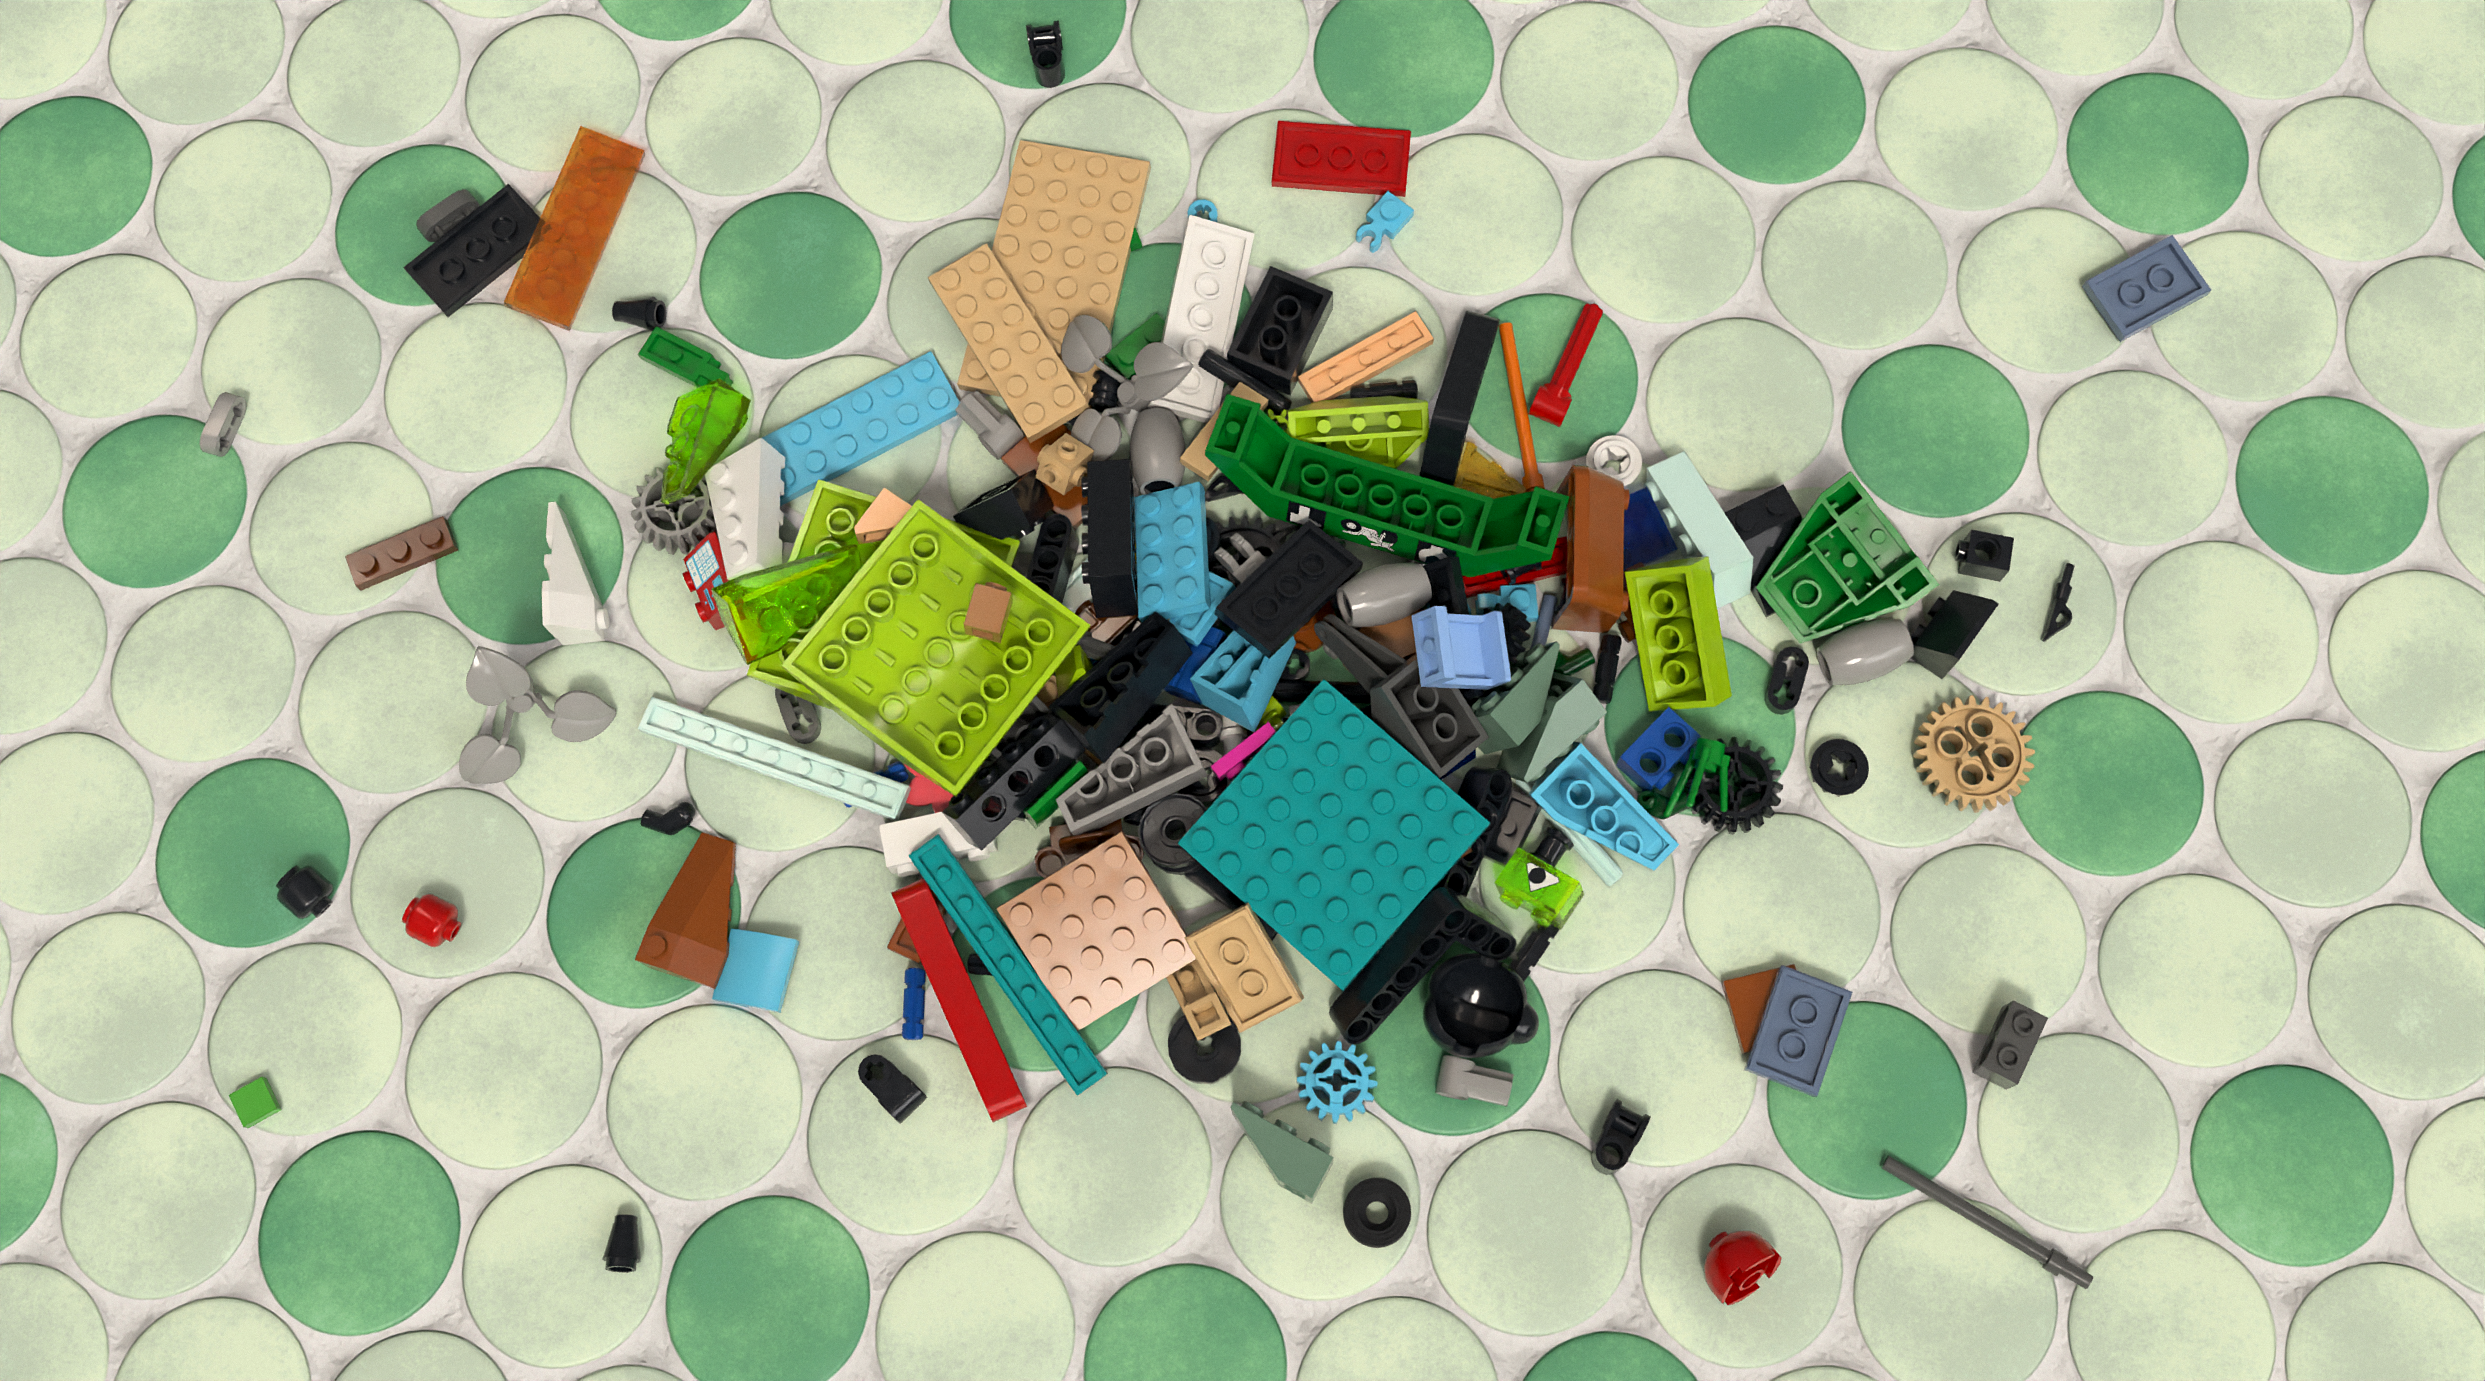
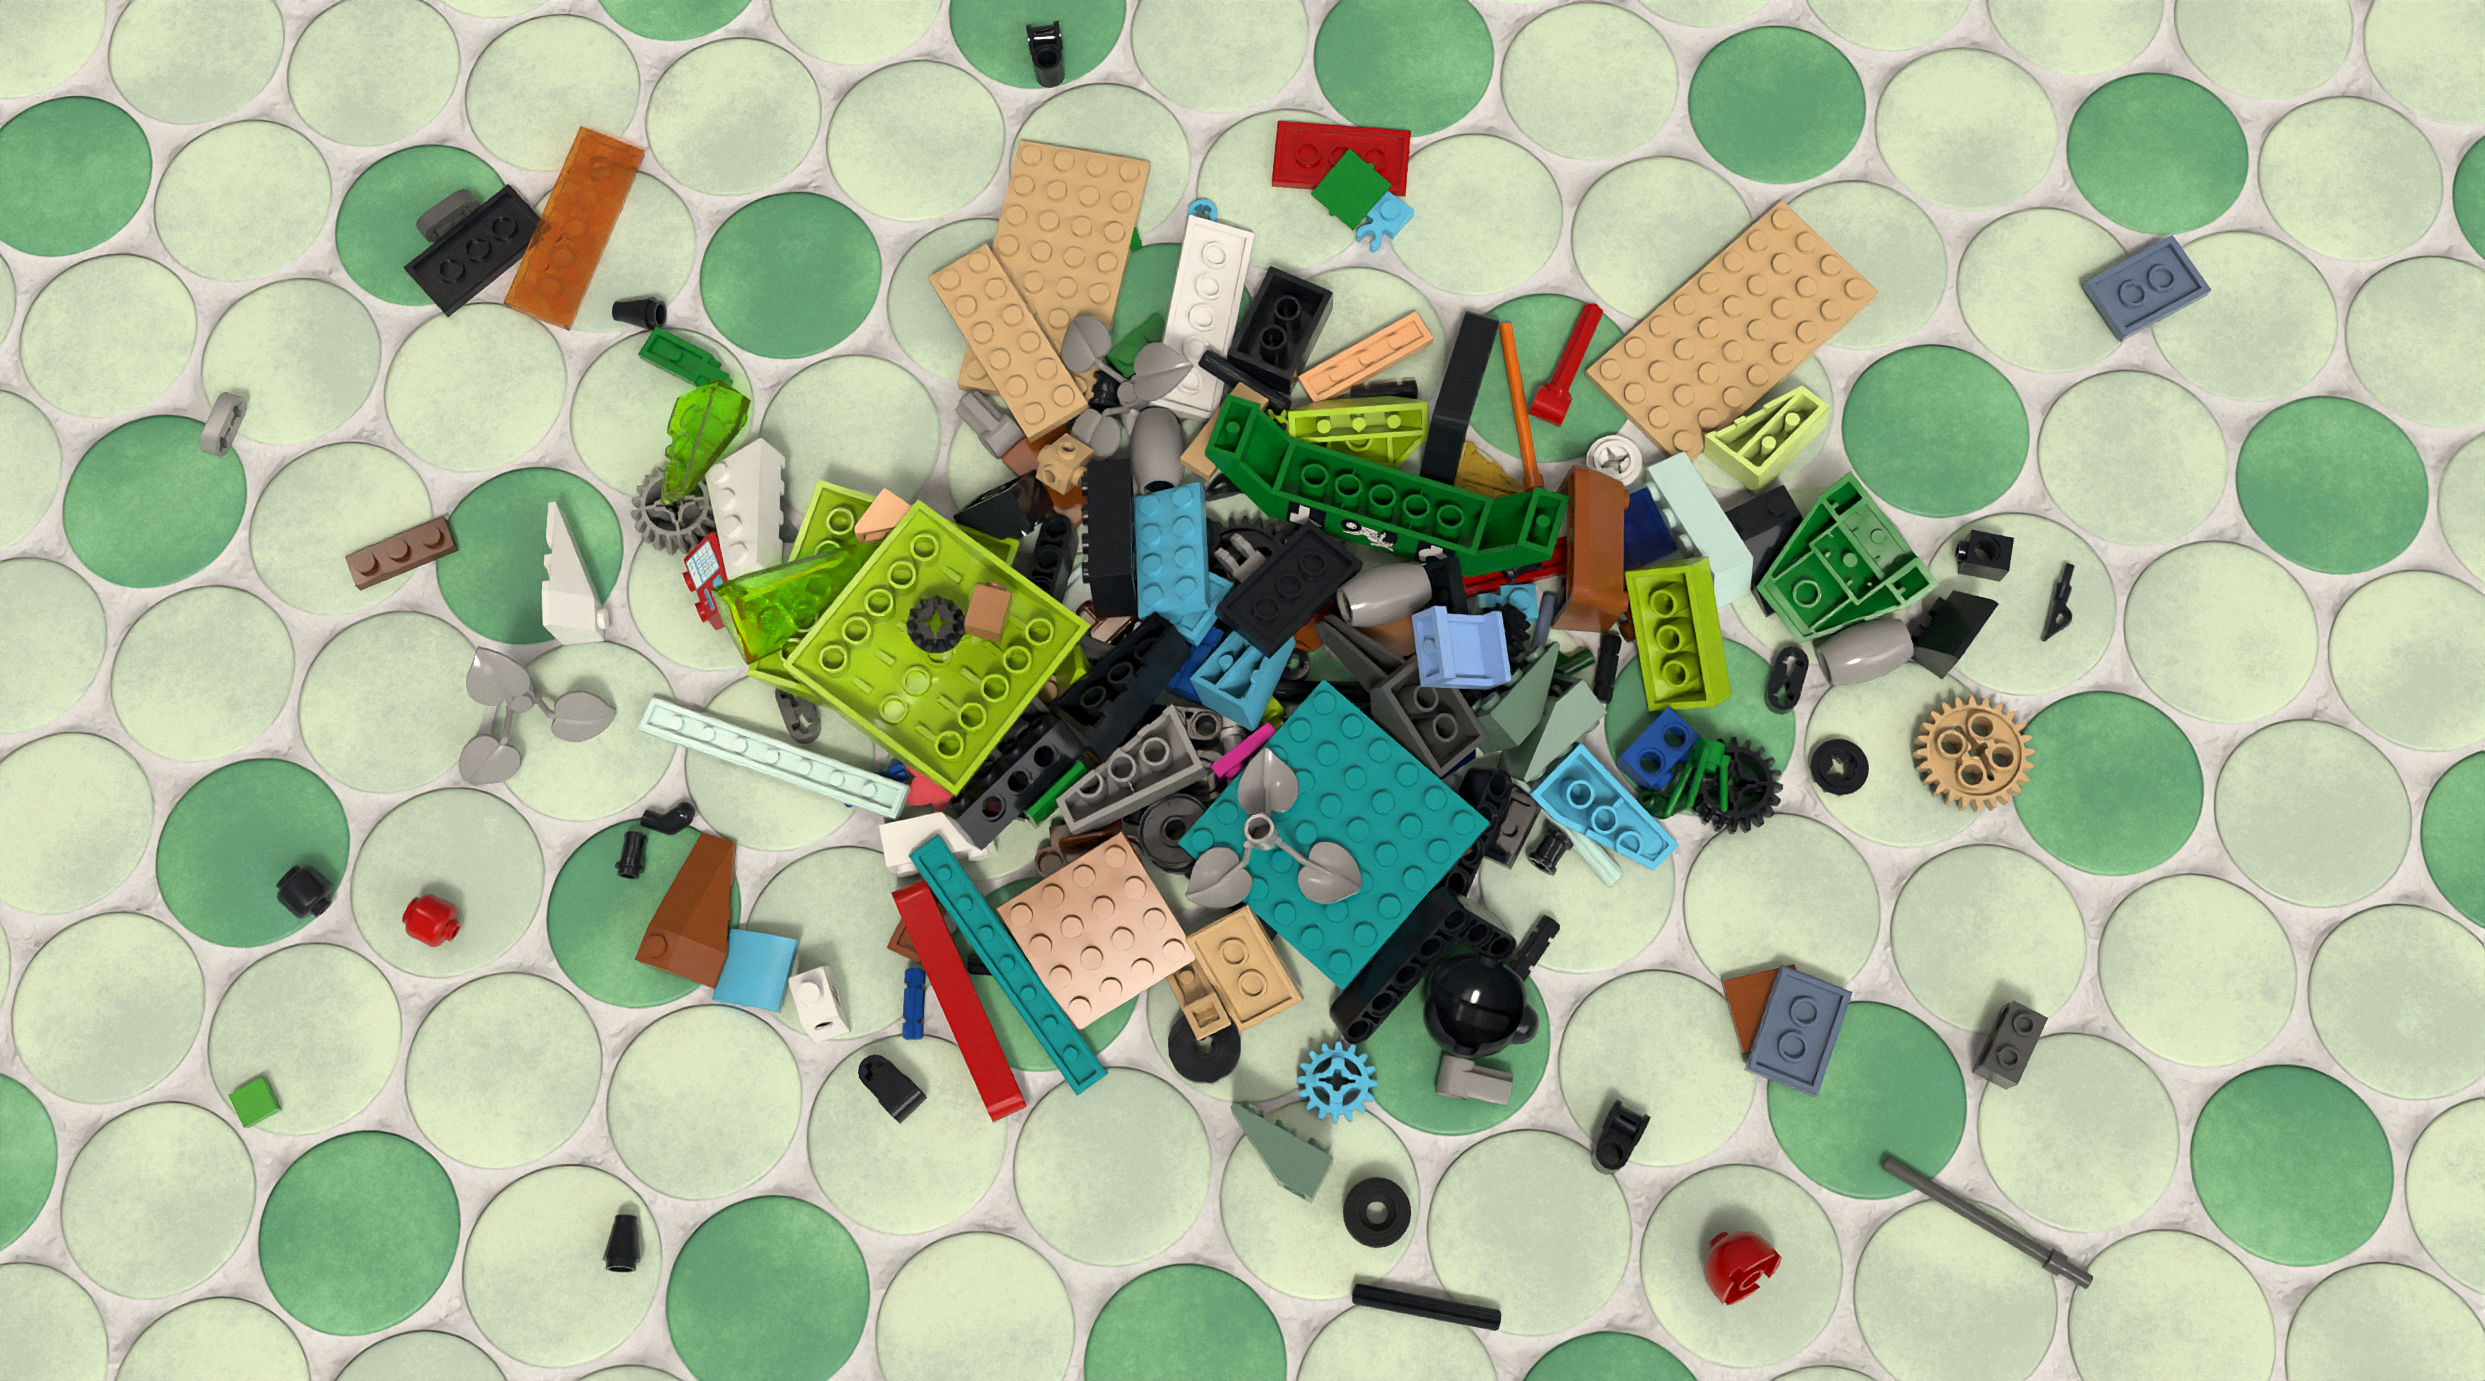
(632, 855): none -> black pin
(819, 1002): none -> white torso
(863, 425): medium azure plate -> none
(947, 636): none -> black gear
(1267, 788): none -> light grey plant
(1351, 189): none -> green piece
(1426, 1307): none -> black axle
(1538, 889): clear neon green brick -> none
(1731, 333): none -> tan plate
(1769, 439): none -> yellowish green wedge

